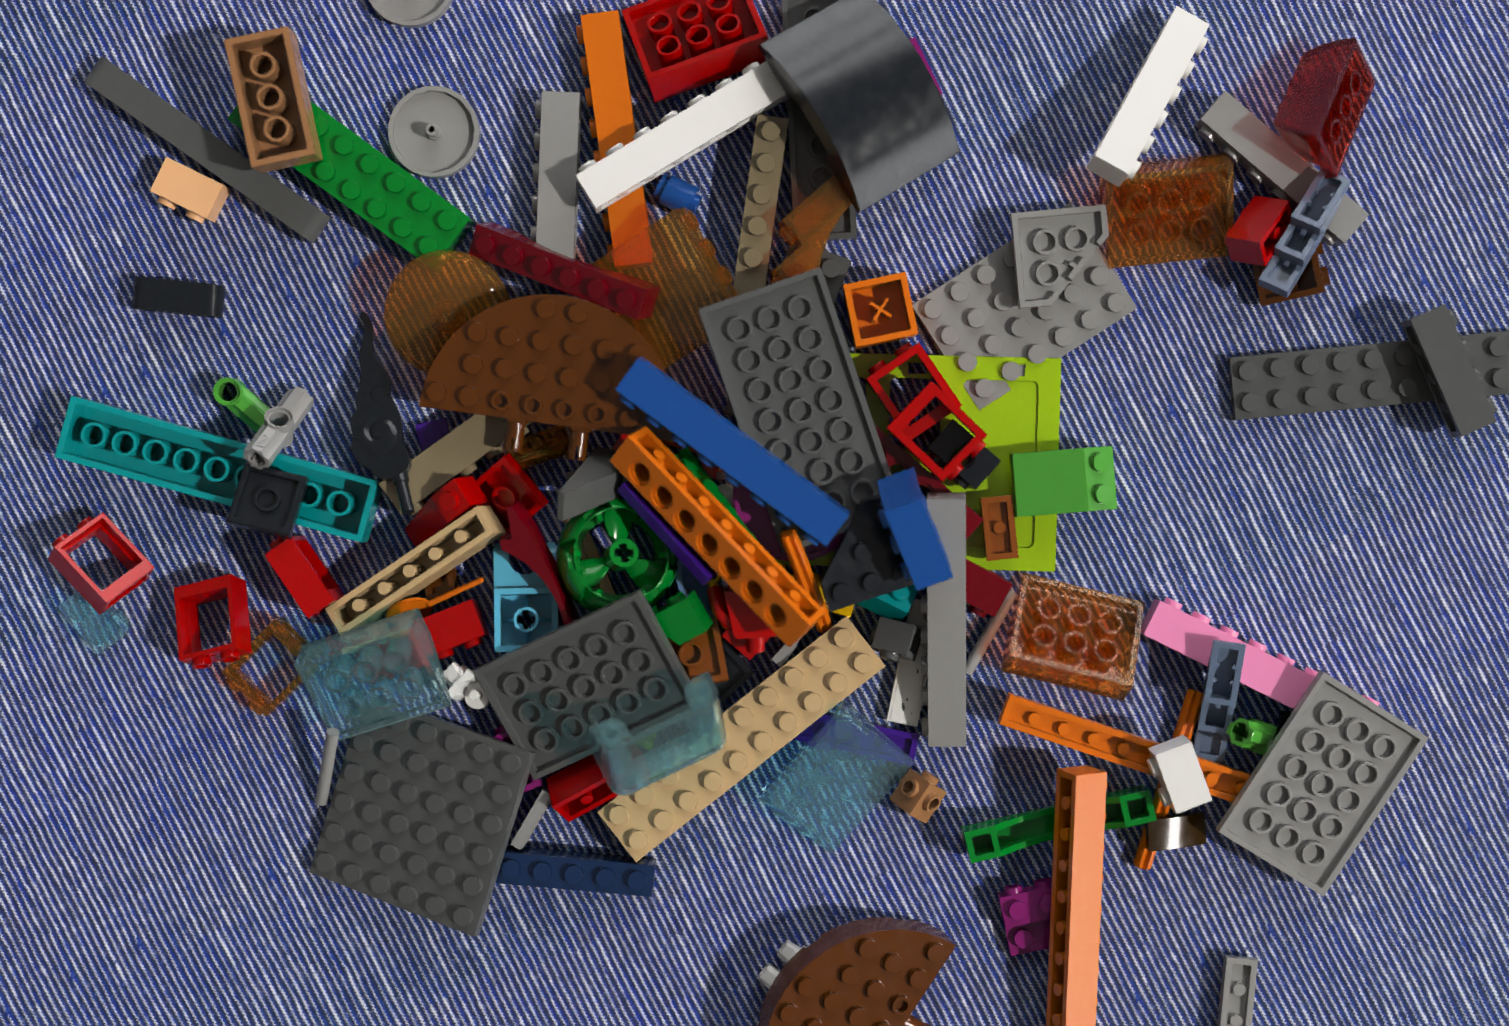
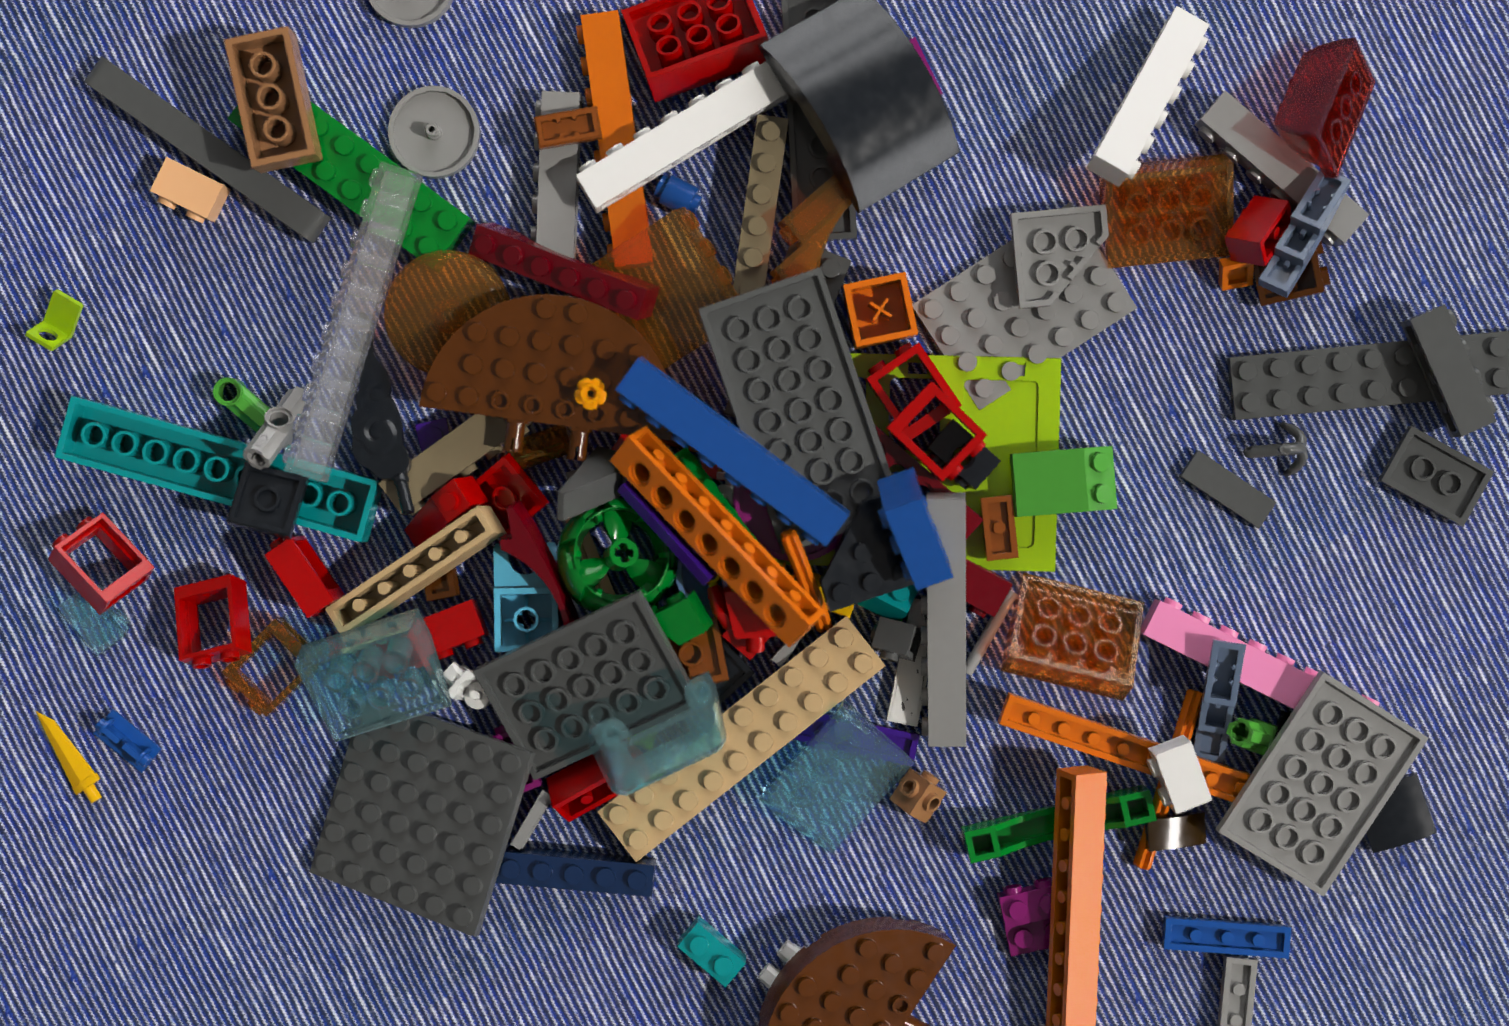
(59, 321): none -> lime bracket
(77, 769): none -> yellow bar
(127, 740): none -> blue hinge
(178, 297): black beam -> none
(327, 765): light grey bar -> none
(353, 322): none -> clear brick
(424, 605): orange piece -> none
(568, 127): none -> dark orange plate
(586, 385): none -> light orange plate
(712, 951): none -> teal brick
(1226, 937): none -> blue plate
(1227, 489): none -> dark grey tile
(1234, 274): none -> orange plate
(1283, 449): none -> dark grey piece
(1403, 817): none -> black slope
(1435, 476): none -> dark grey plate

